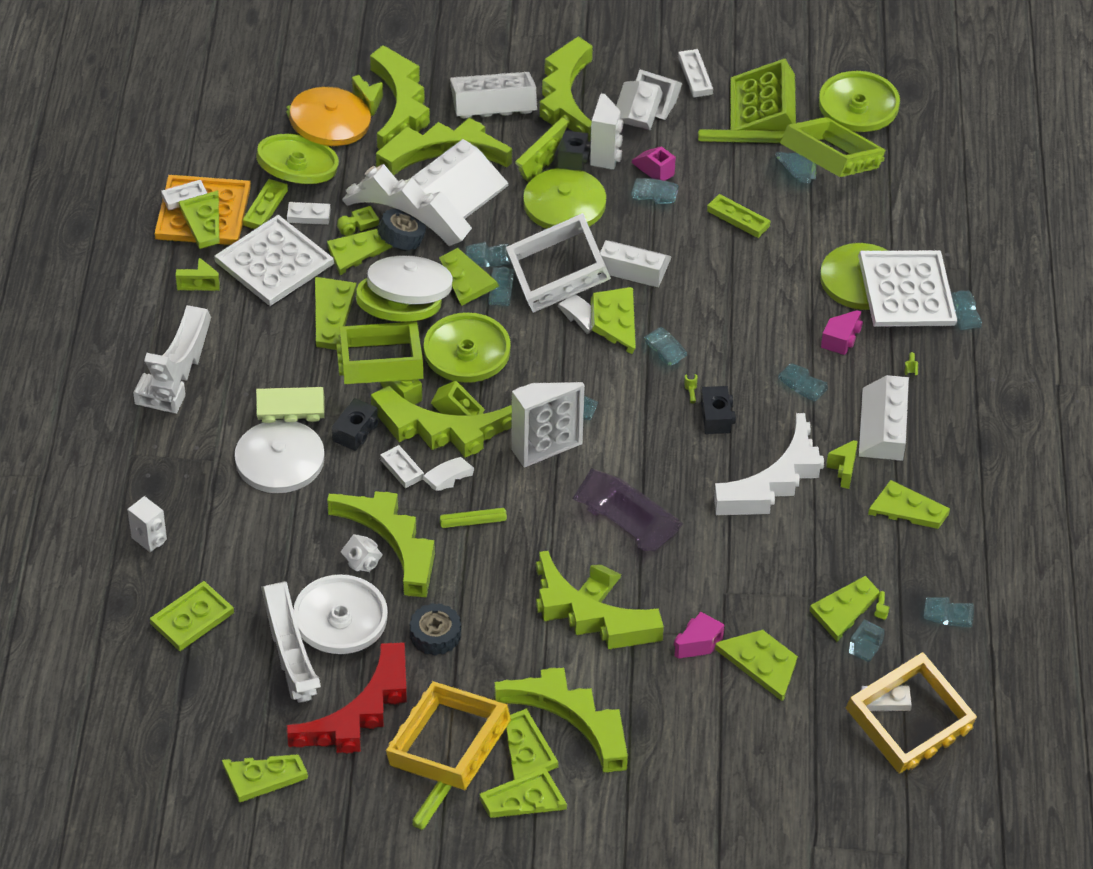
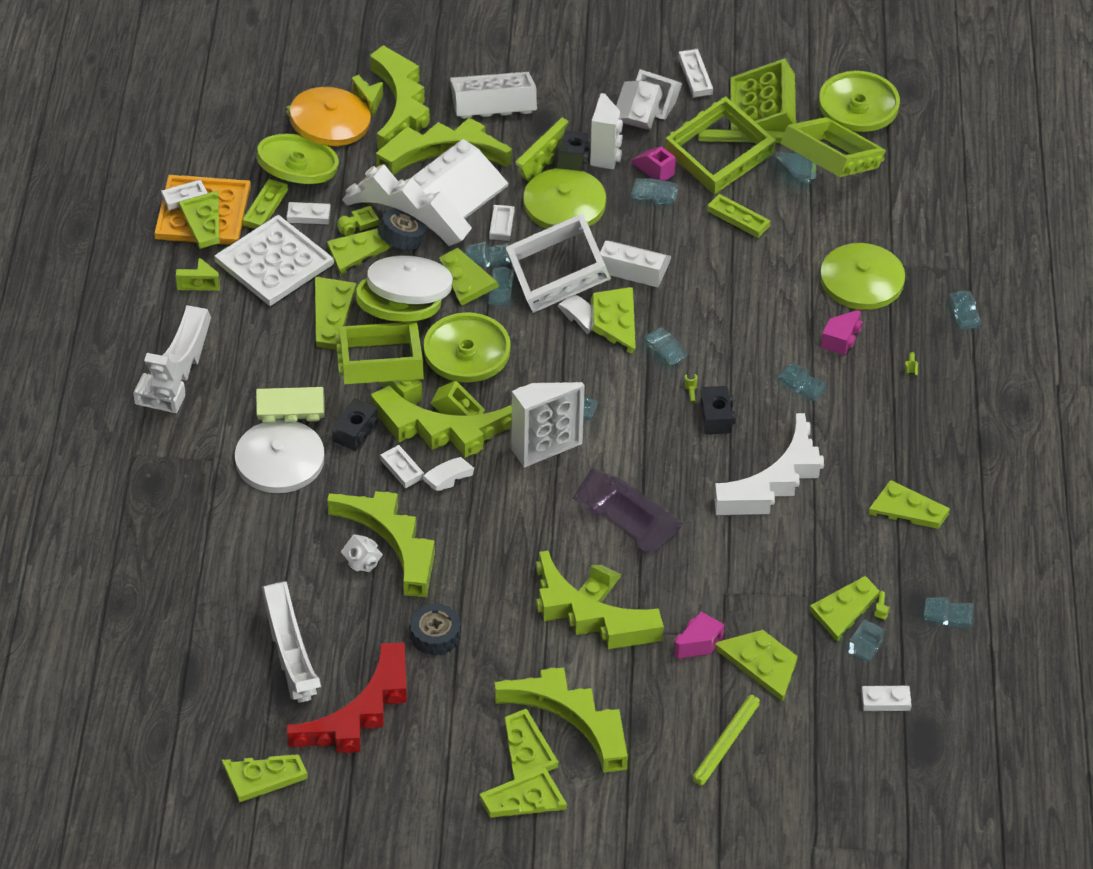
(147, 524): white brick -> none
(191, 615): lime plate -> none
(340, 614): white dish -> none
(430, 805): lime axle -> none
(461, 776): yellow window -> none
(473, 517): lime axle -> none
(502, 222): none -> white tile
(556, 88): lime arch -> none
(726, 740): none -> lime axle
(727, 175): none -> lime window
(843, 460): lime slope -> none
(880, 737): yellow window -> none
(884, 418): white slope -> none
(907, 288): white plate -> none

